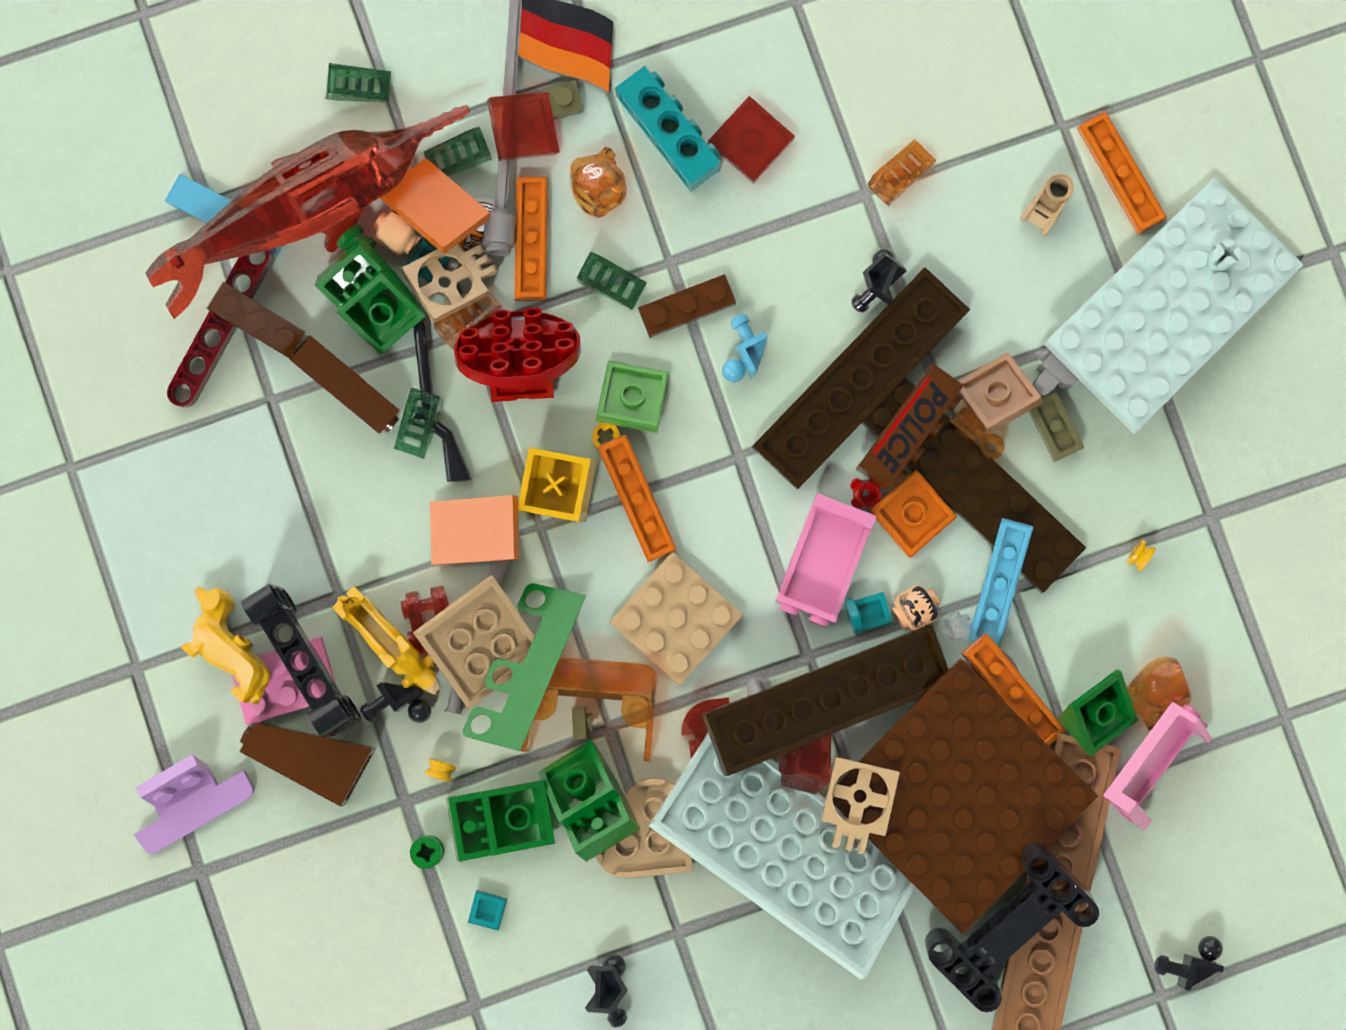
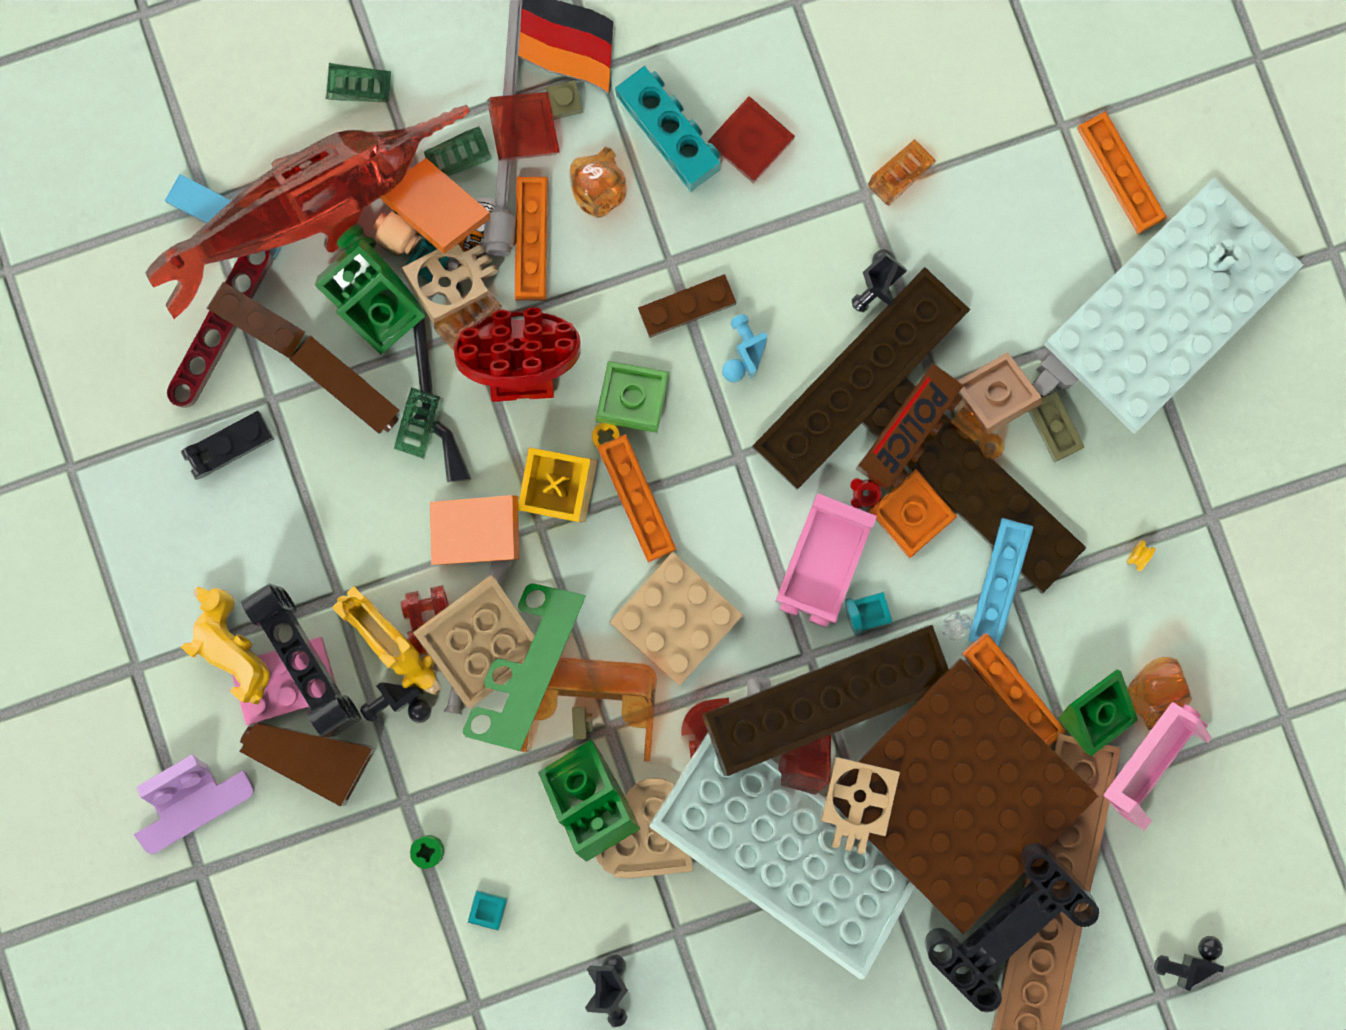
(228, 445): none -> black plate
(440, 770): yellow bush -> none
(500, 820): green slope -> none
(606, 265): clear green slope -> none
(916, 608): light nougat head -> none
(1046, 207): tan piece -> none

